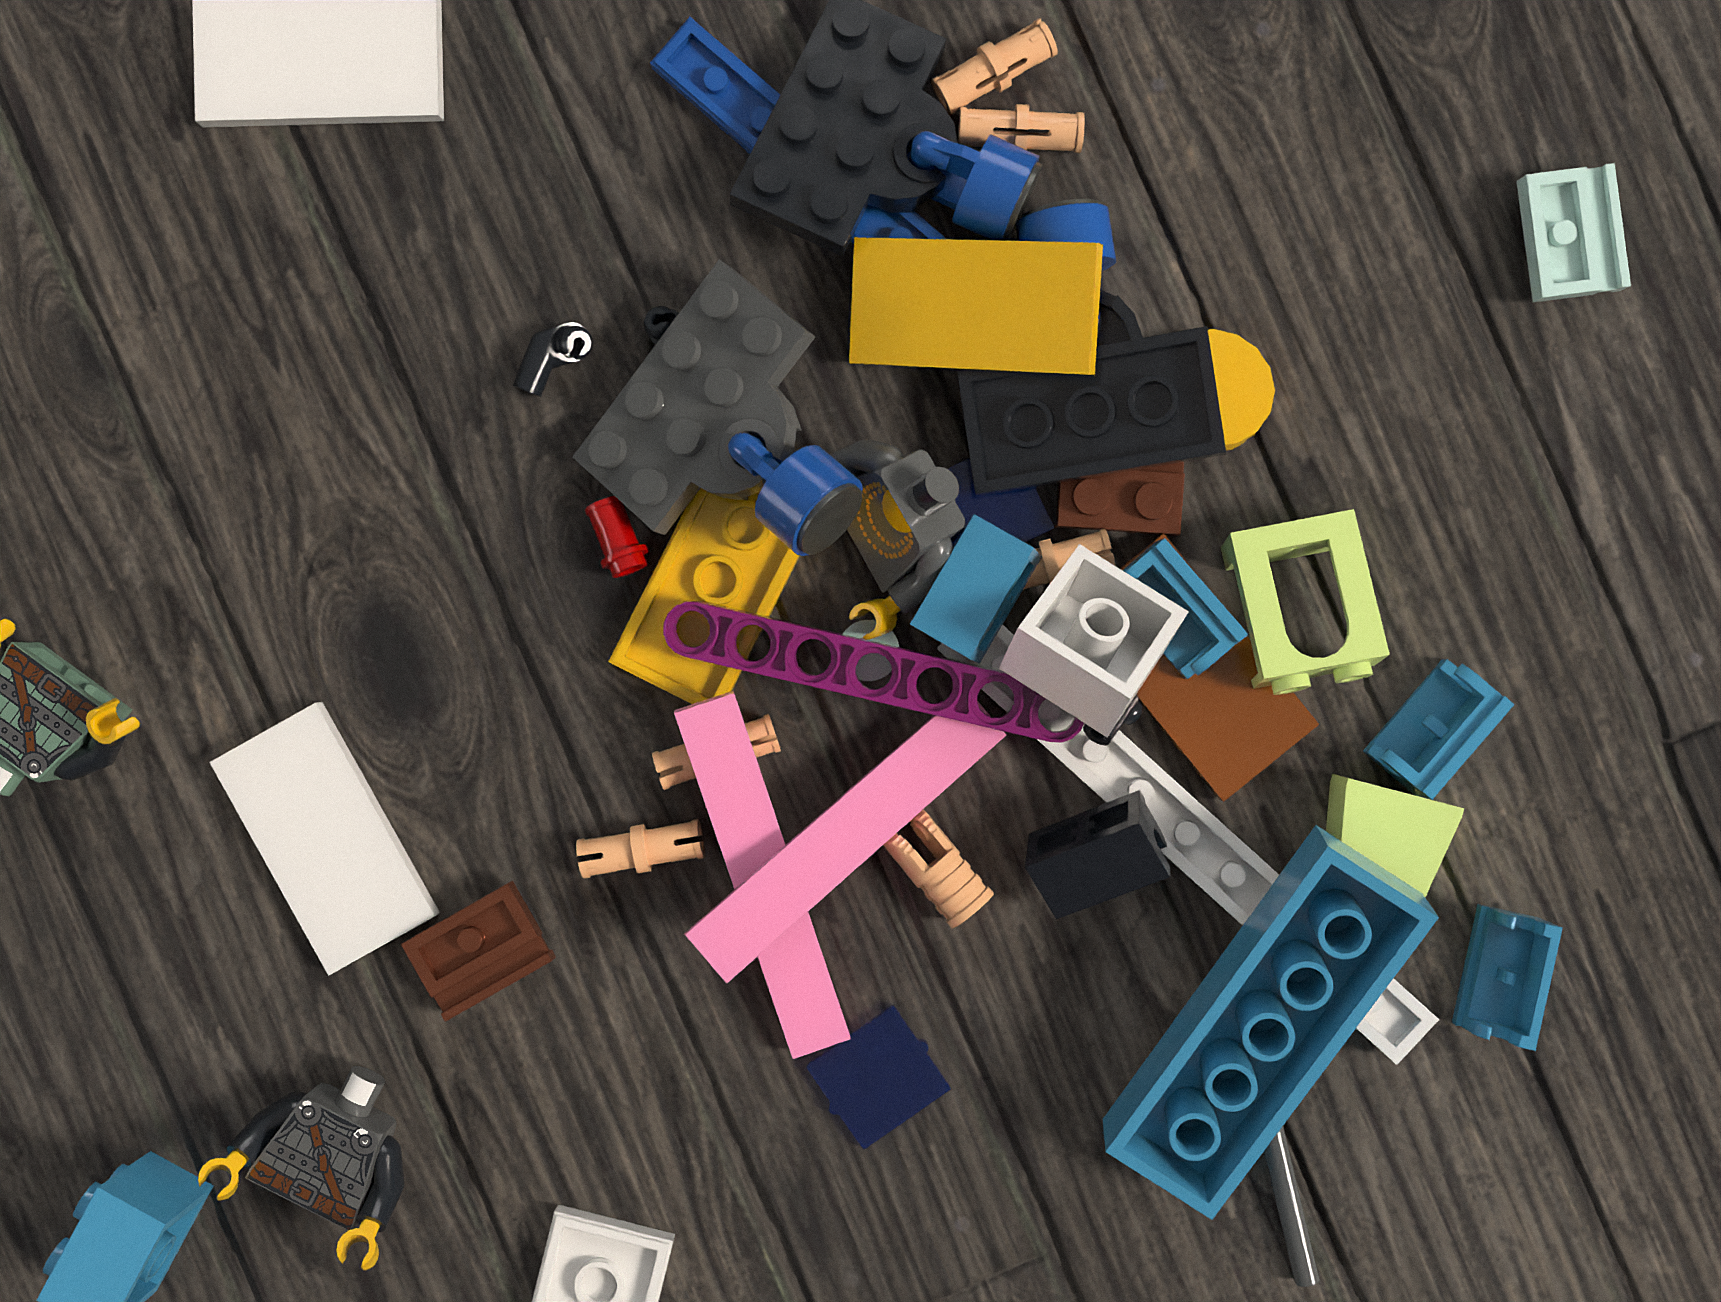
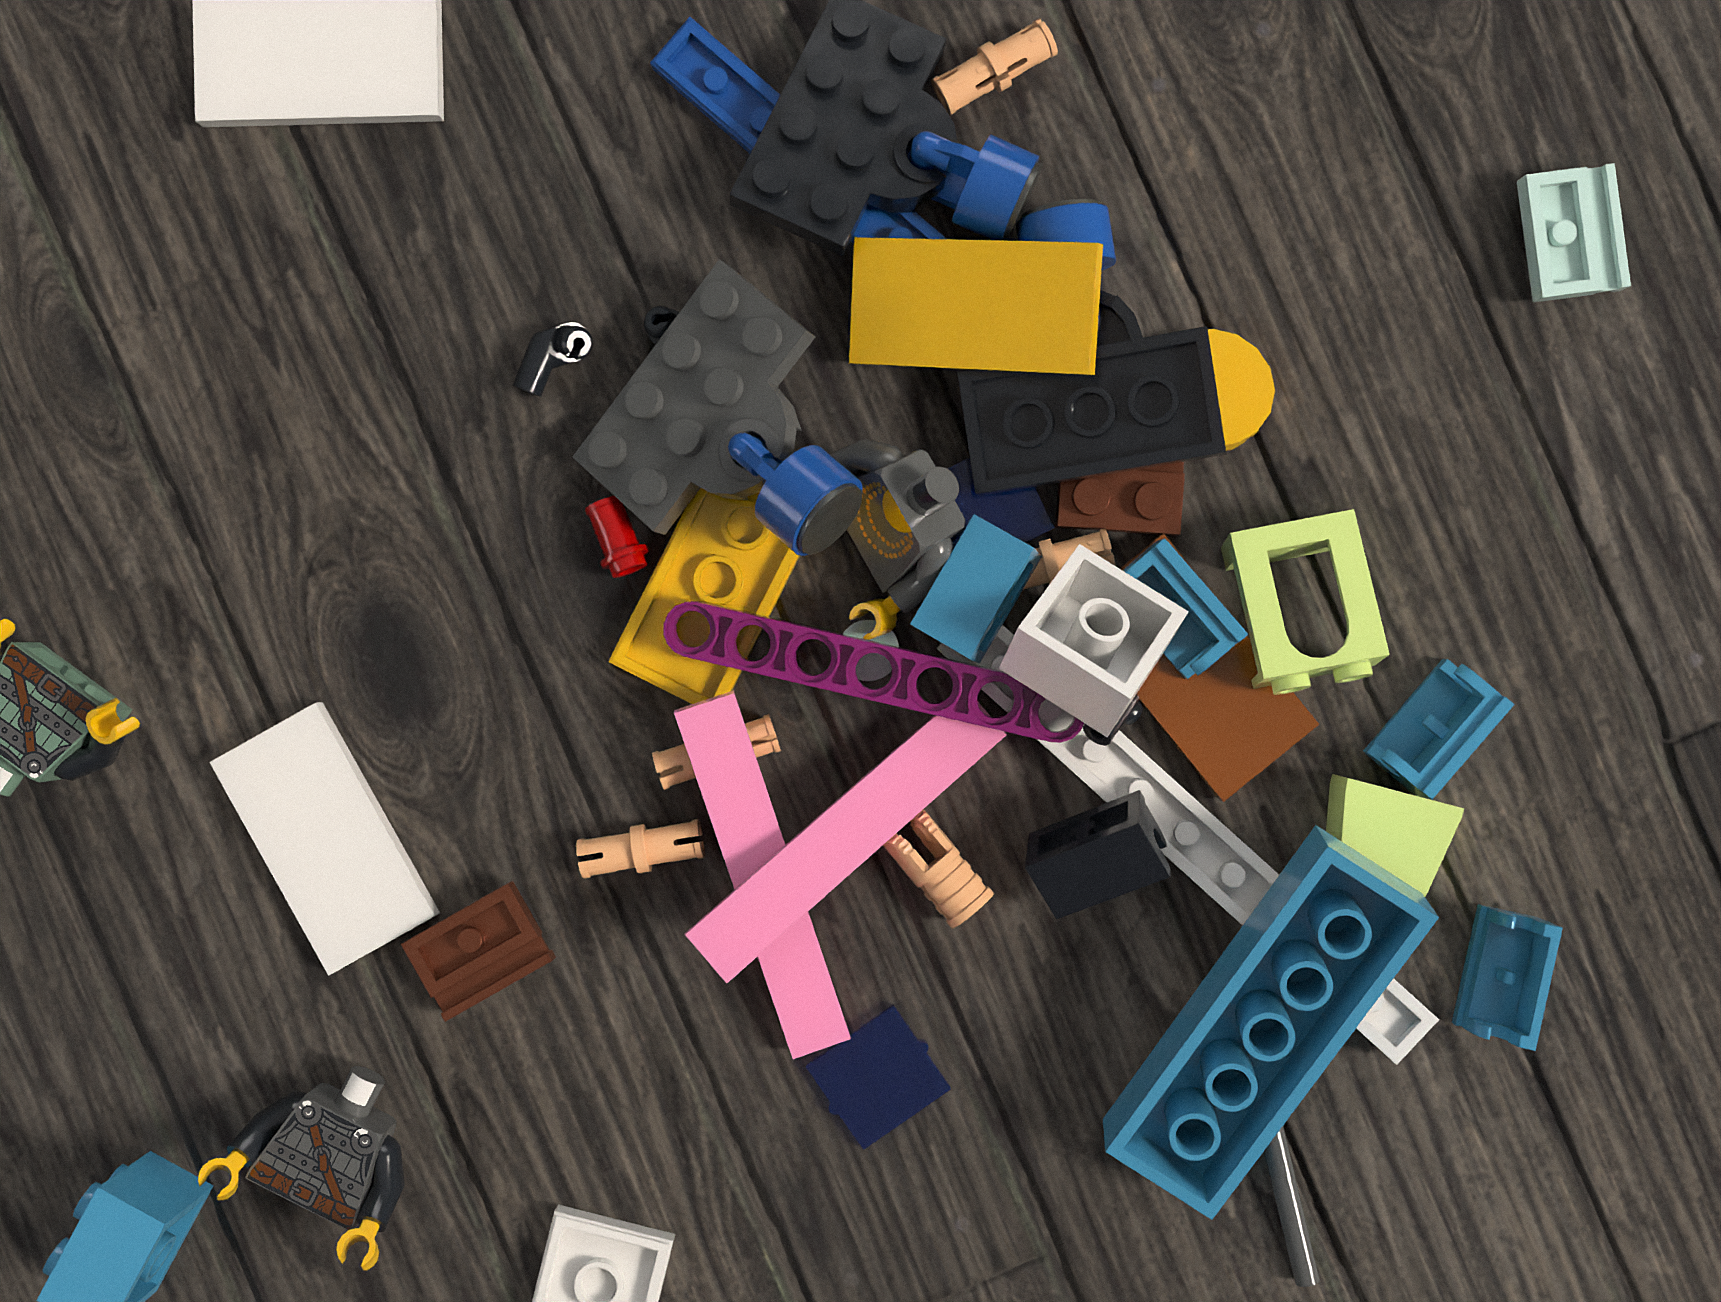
(1063, 133): light nougat pin -> none

